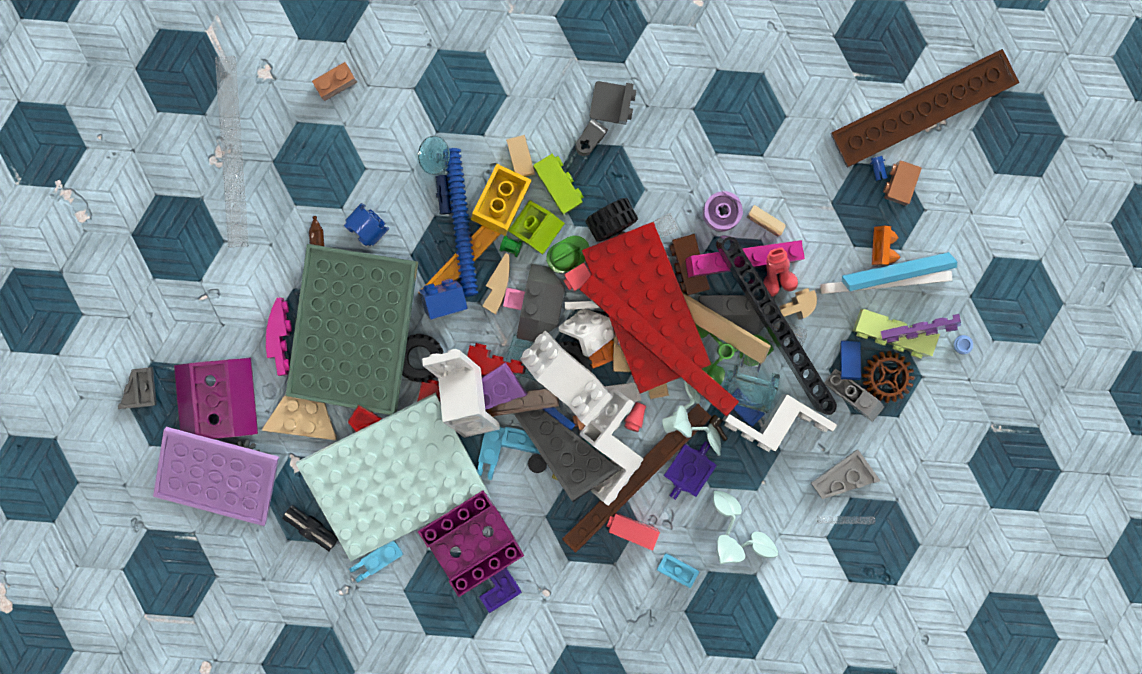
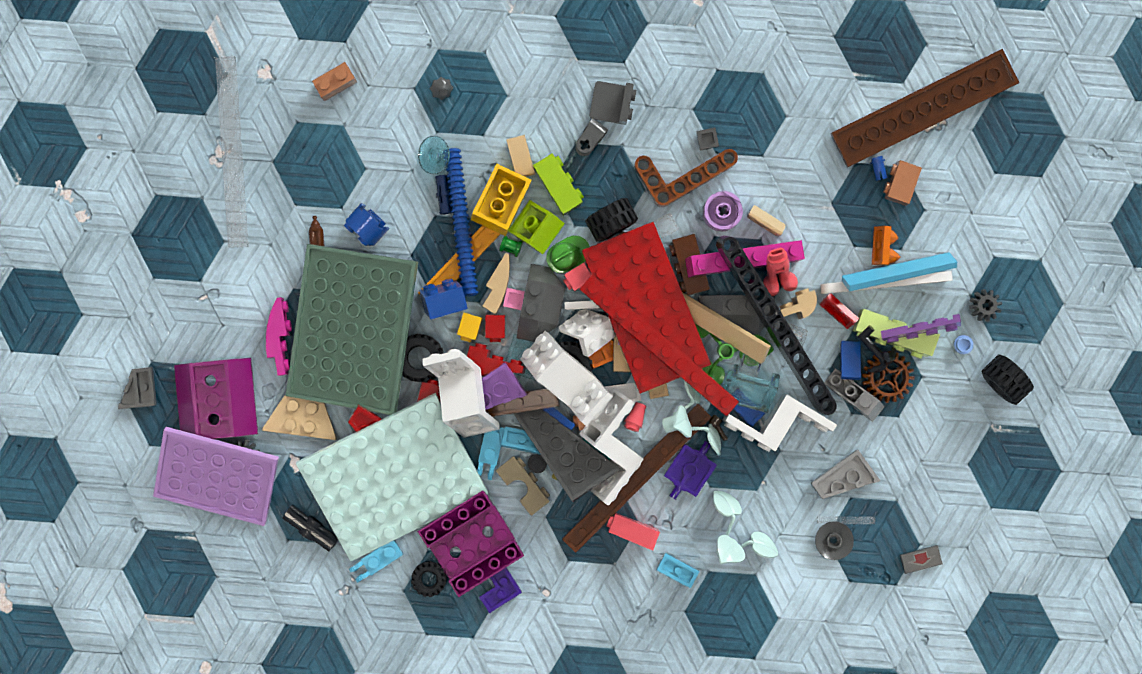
(428, 590): none -> black tyre
(441, 88): none -> dark grey piece
(469, 327): none -> yellow brick
(495, 327): none -> red brick
(514, 470): none -> dark tan arch
(685, 179): none -> dark orange beam
(707, 139): none -> dark grey plate
(839, 311): none -> red tile
(841, 547): none -> dark grey dish
(884, 357): none -> black piece
(921, 559): none -> dark grey tile
(990, 299): none -> dark grey gear
(1007, 379): none -> black tyre

